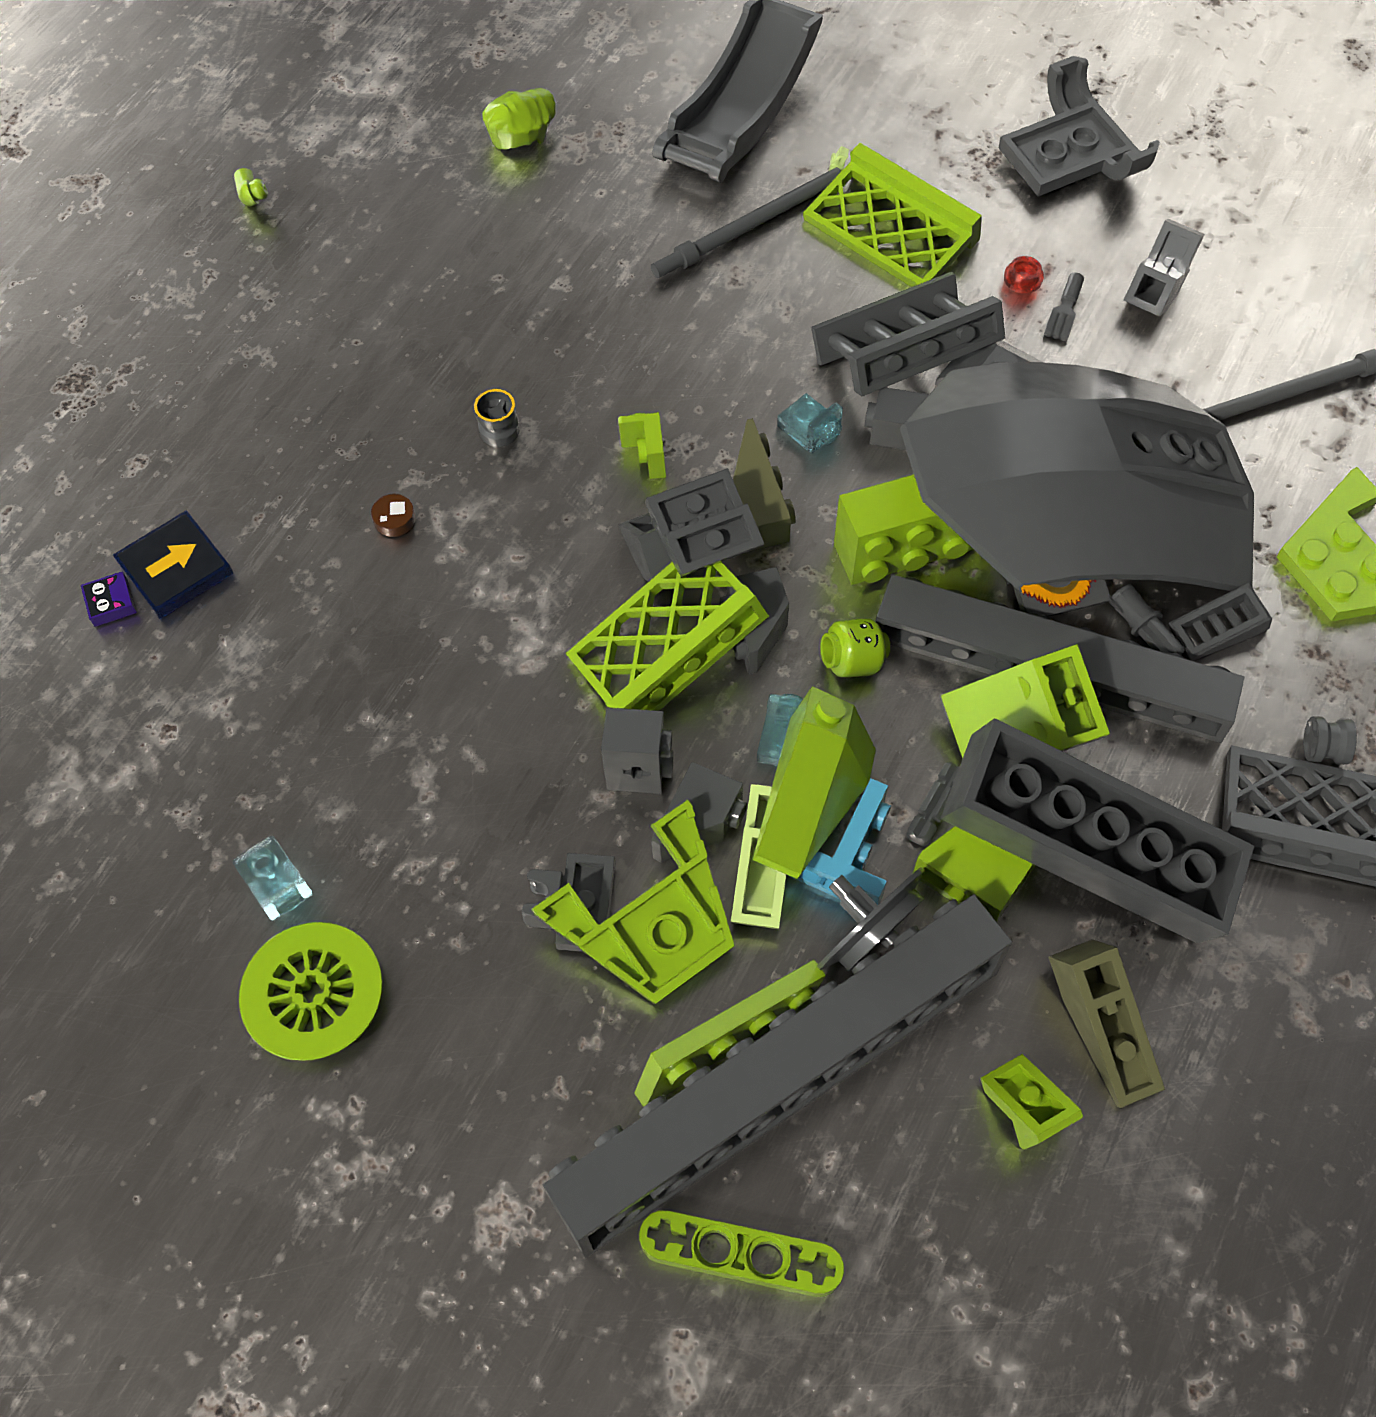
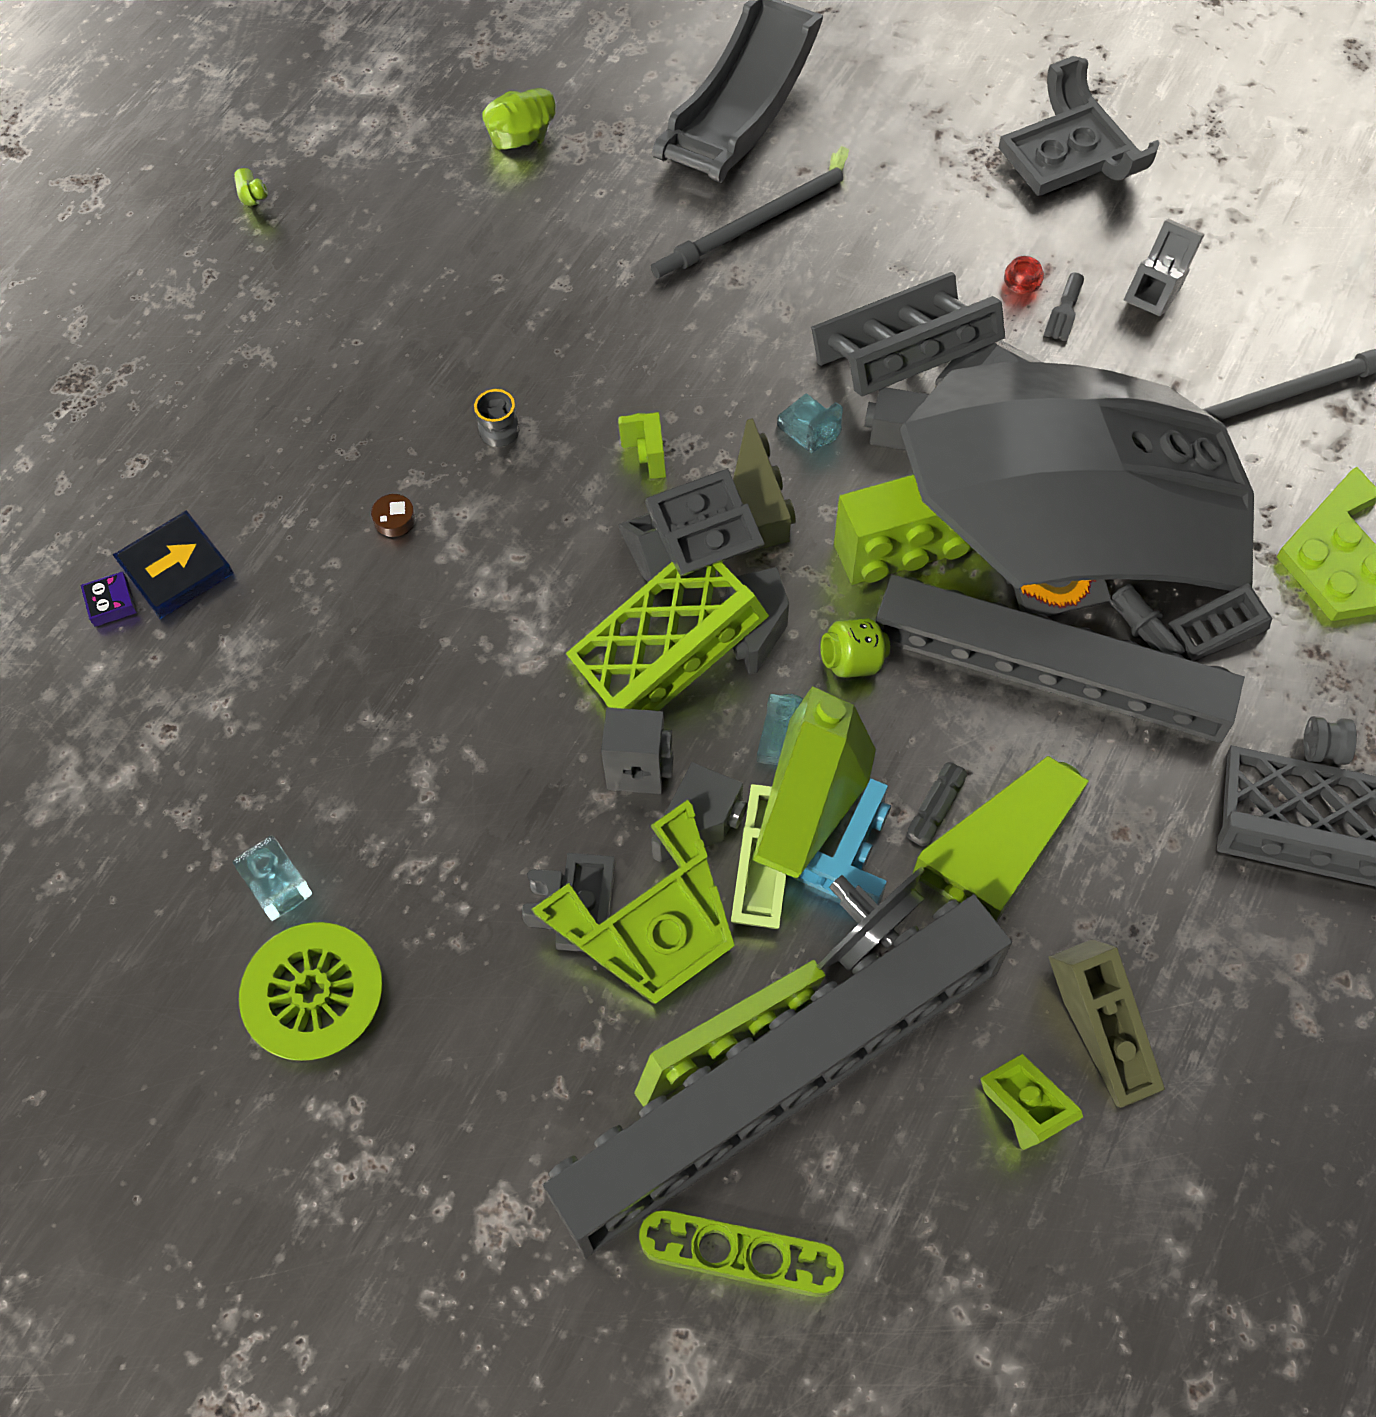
(915, 198): lime fence -> none
(1040, 697): lime slope -> none
(1098, 832): dark grey brick -> none

